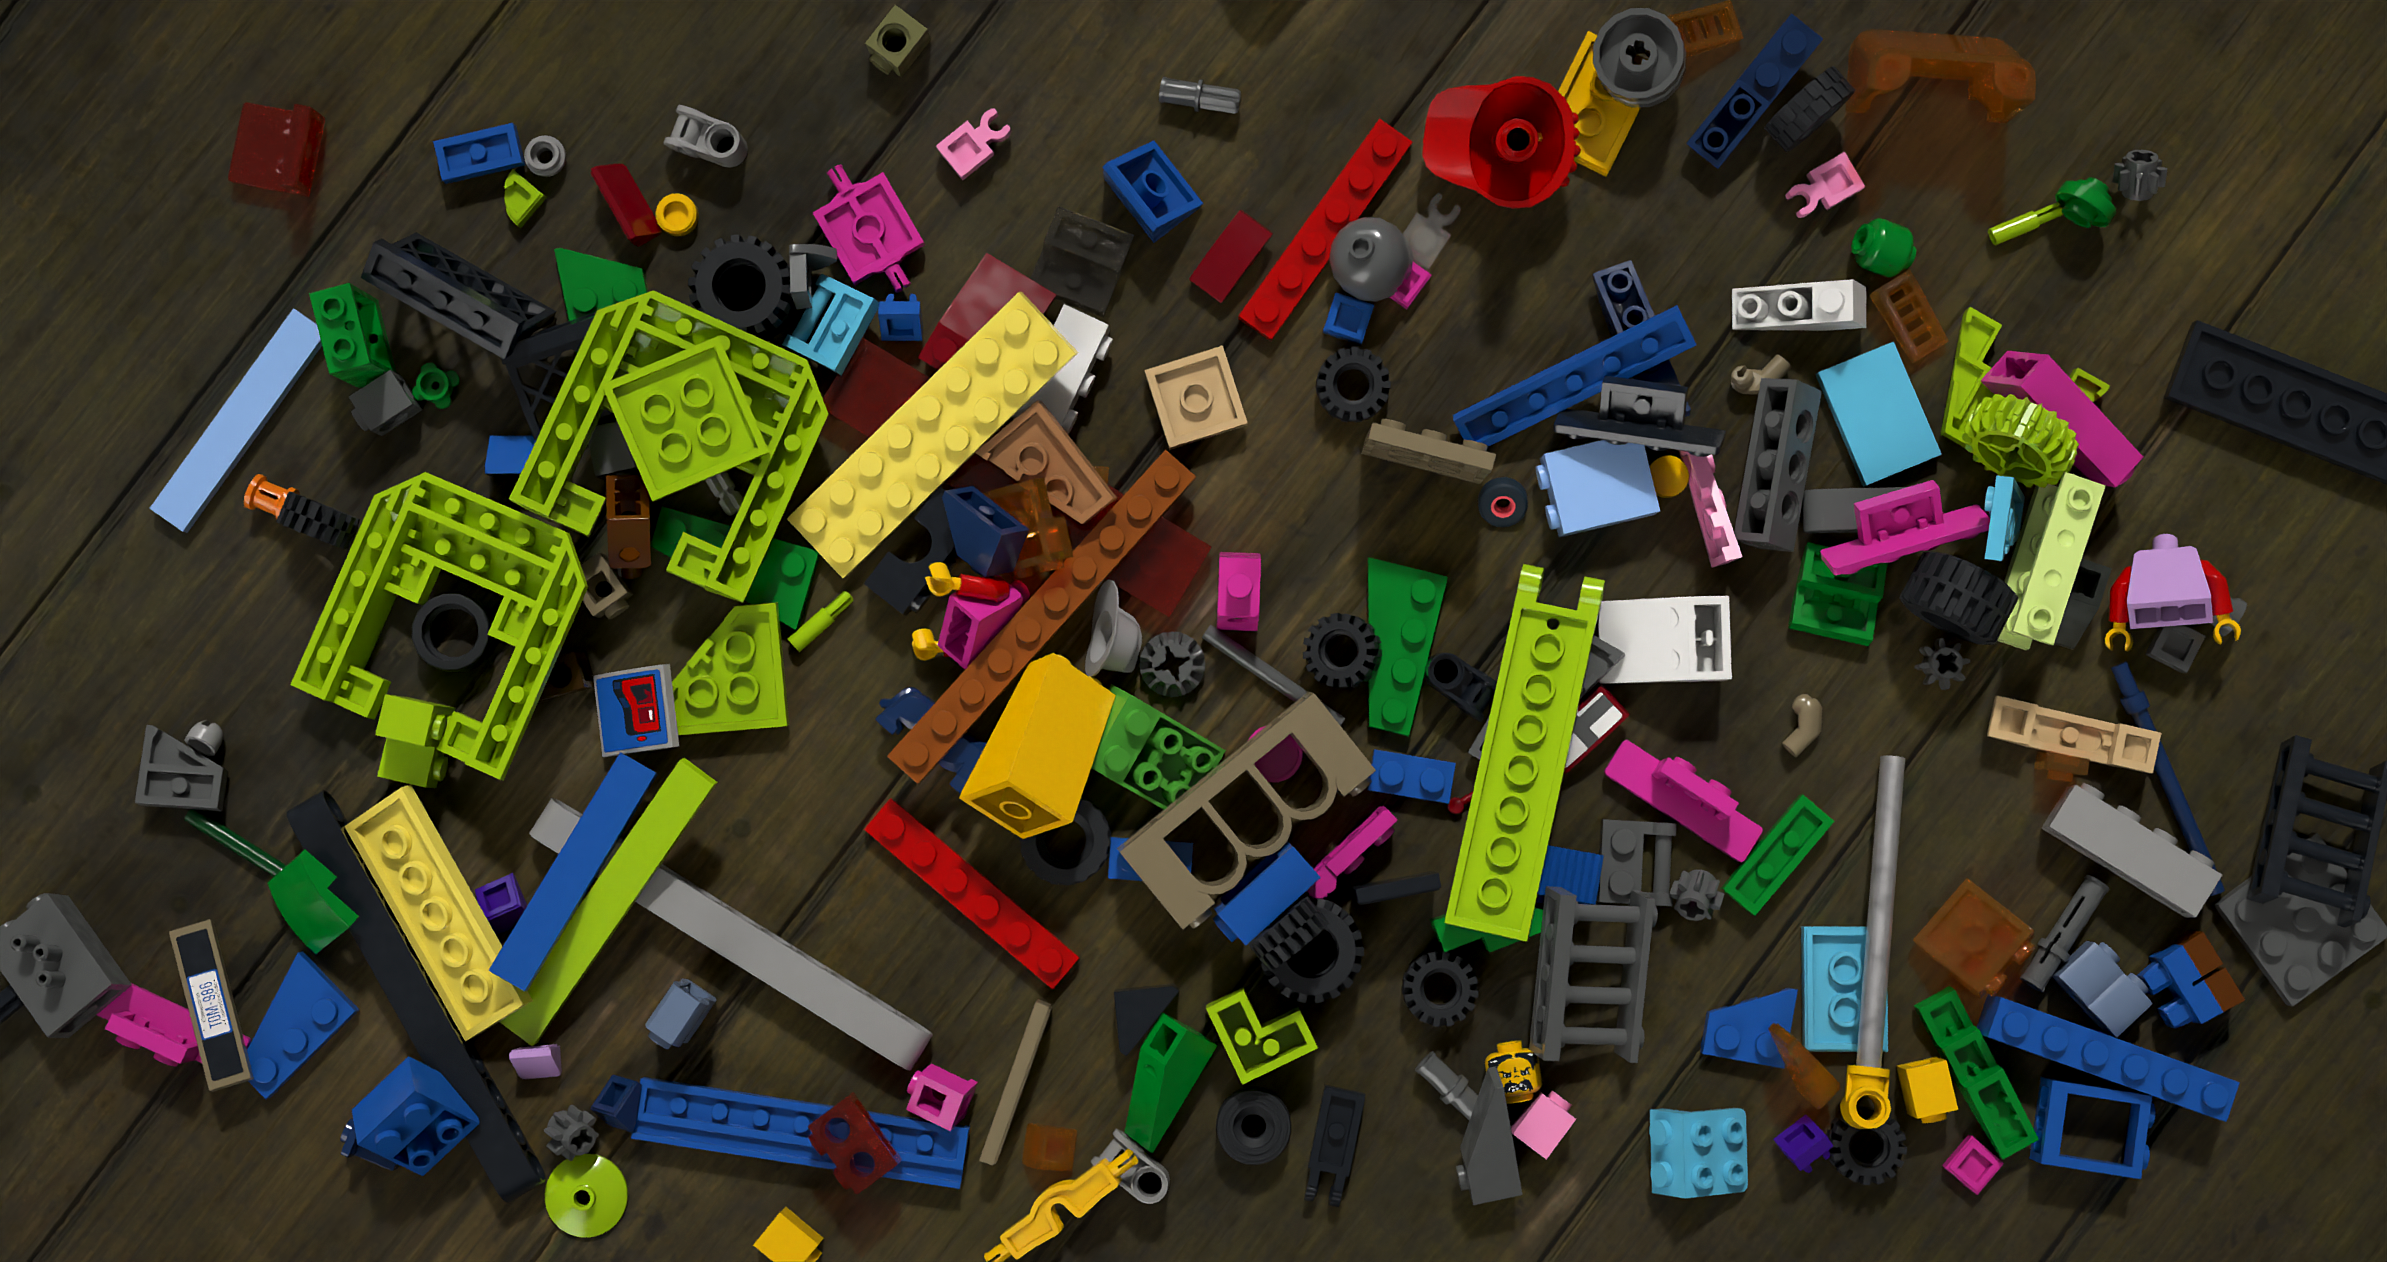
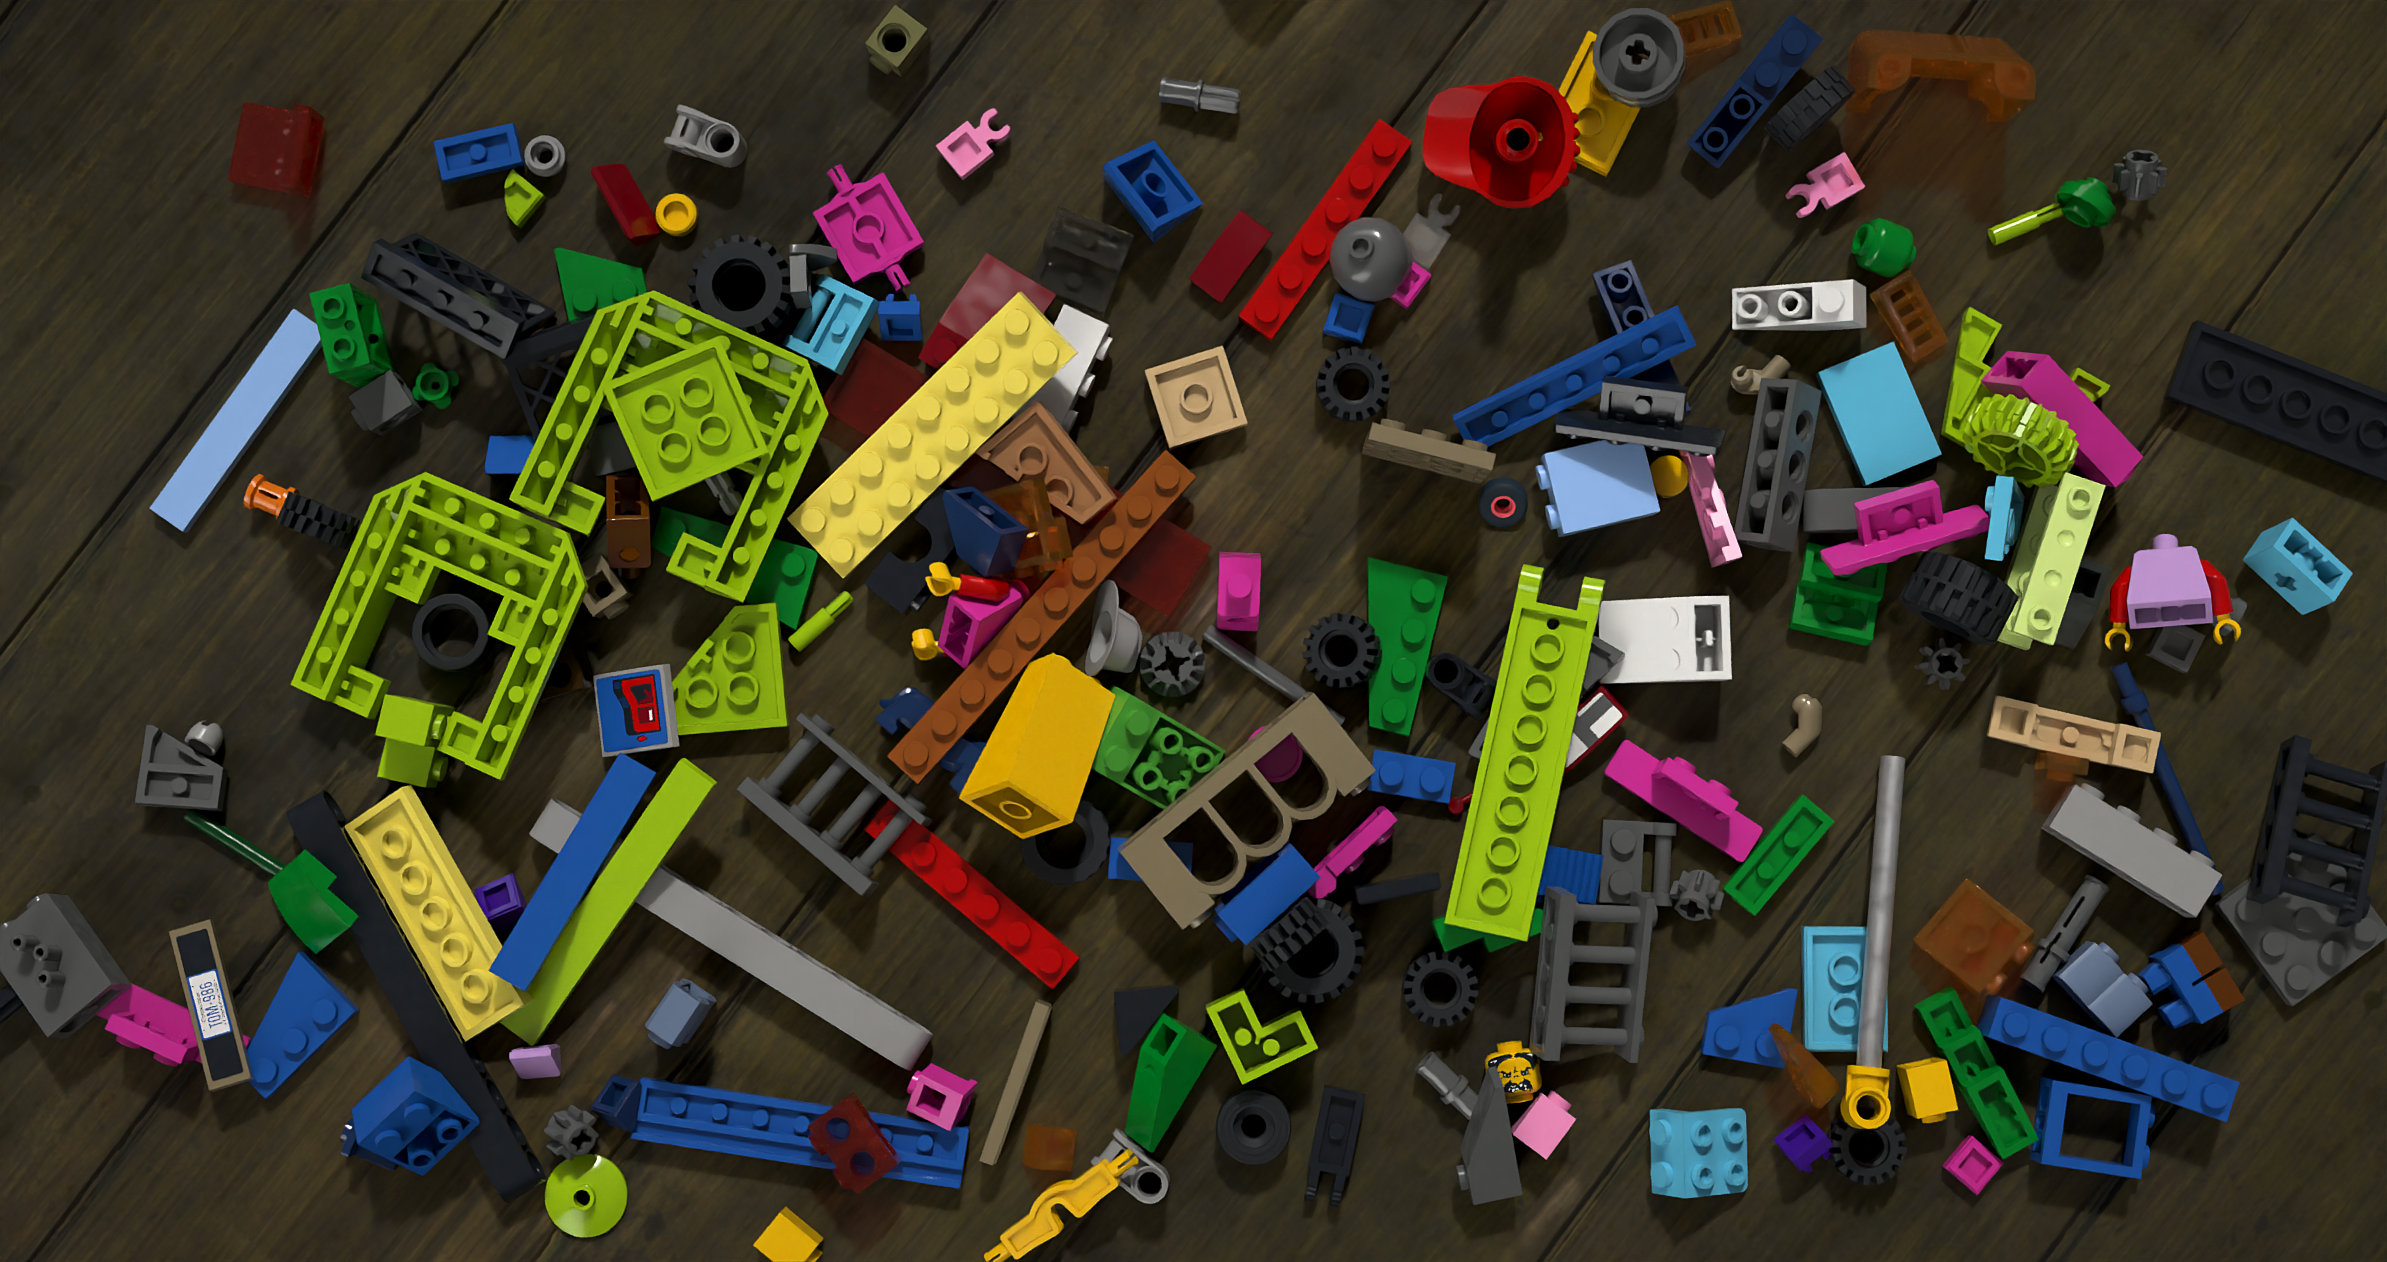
(796, 818): none -> dark grey fence
(2297, 566): none -> medium azure brick

